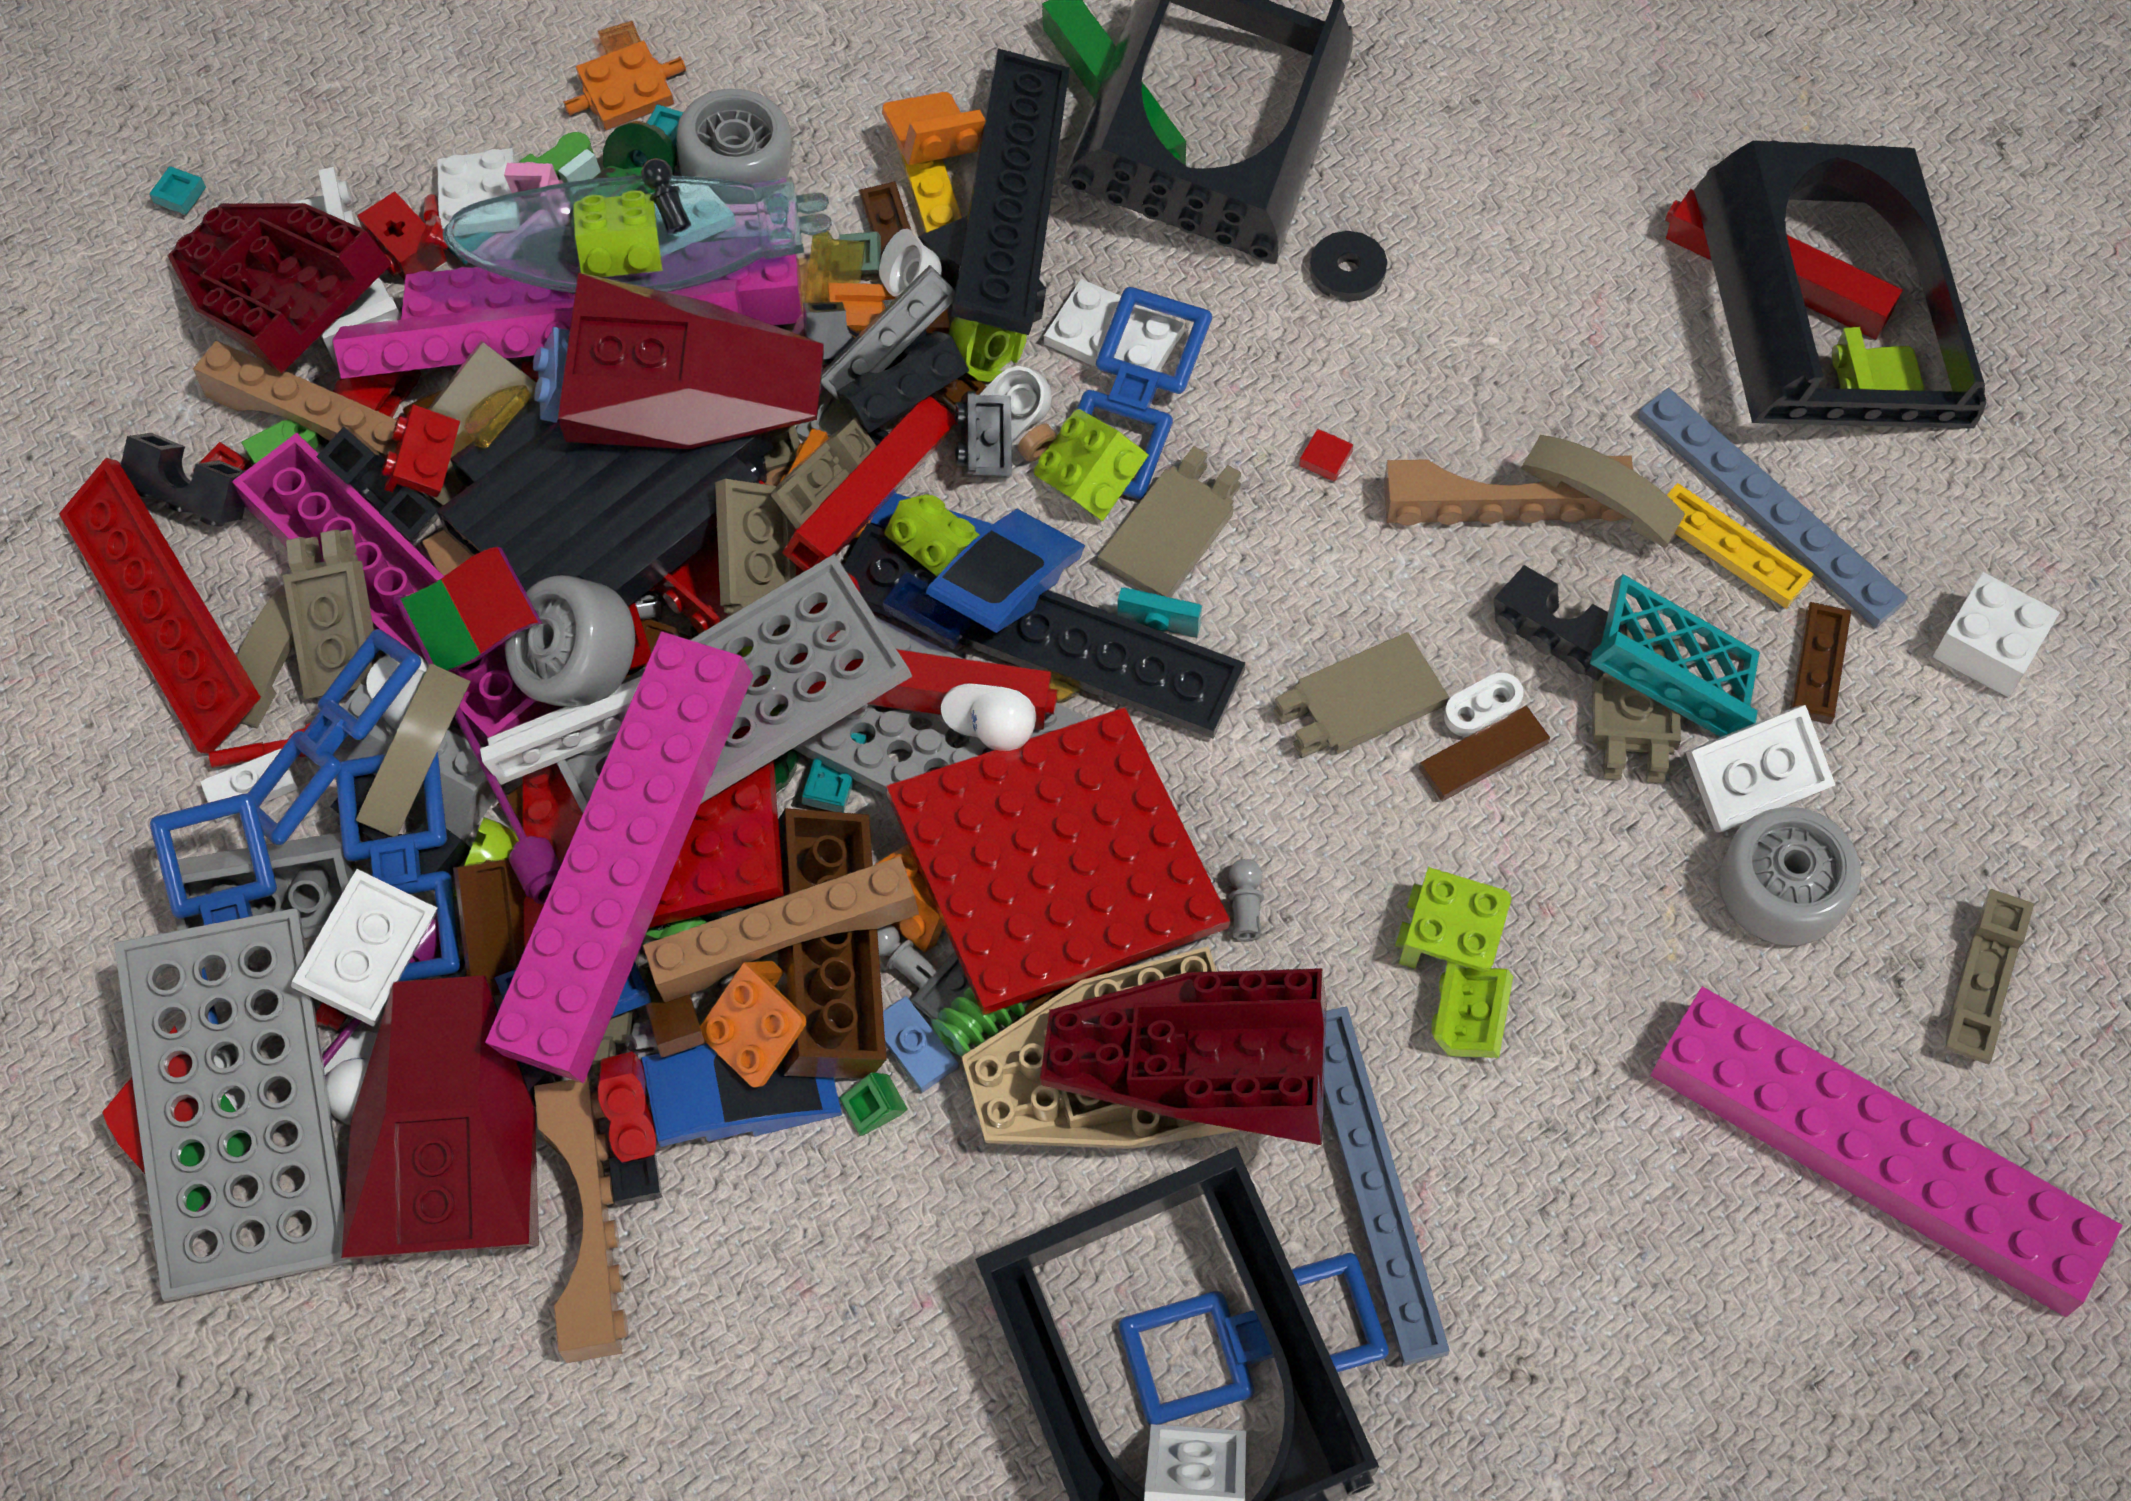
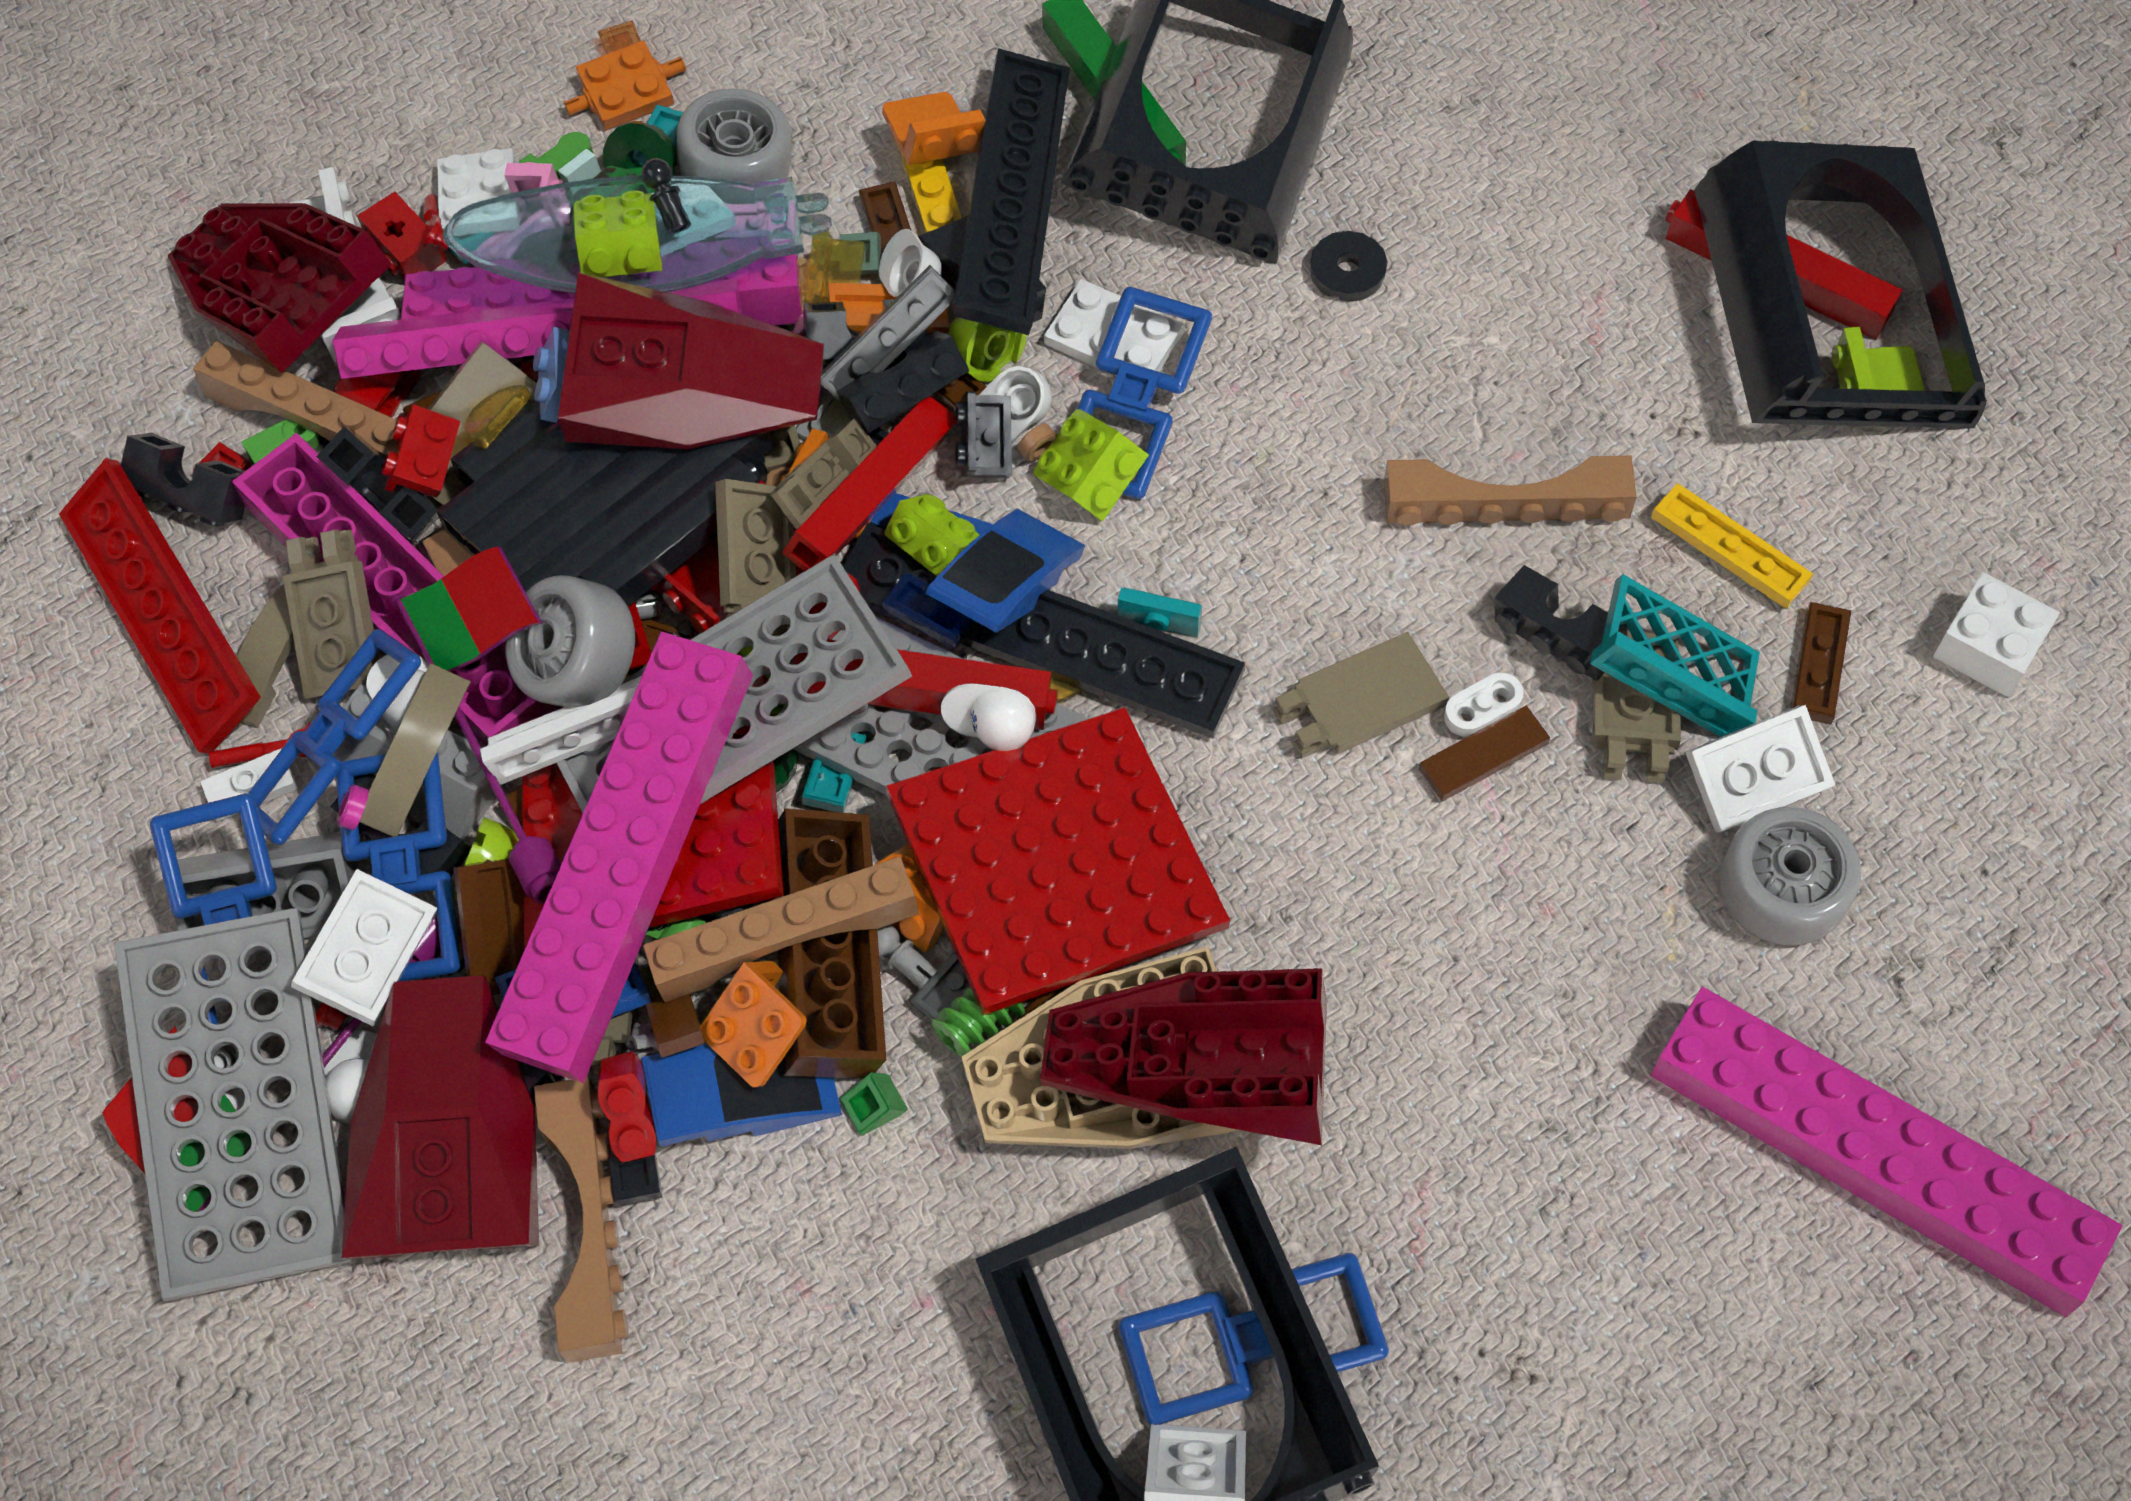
(177, 190): teal plate -> none
(352, 807): none -> dark pink tile
(916, 1045): medium blue plate -> none
(1172, 526): dark tan tile -> none
(1245, 877): light grey pin -> none
(1326, 455): red tile -> none
(1379, 1196): sand blue plate -> none
(1454, 921): lime bracket -> none
(1472, 1011): lime bracket -> none
(1608, 482): dark tan slope -> none
(1773, 508): sand blue plate -> none
(1986, 976): dark tan slope -> none

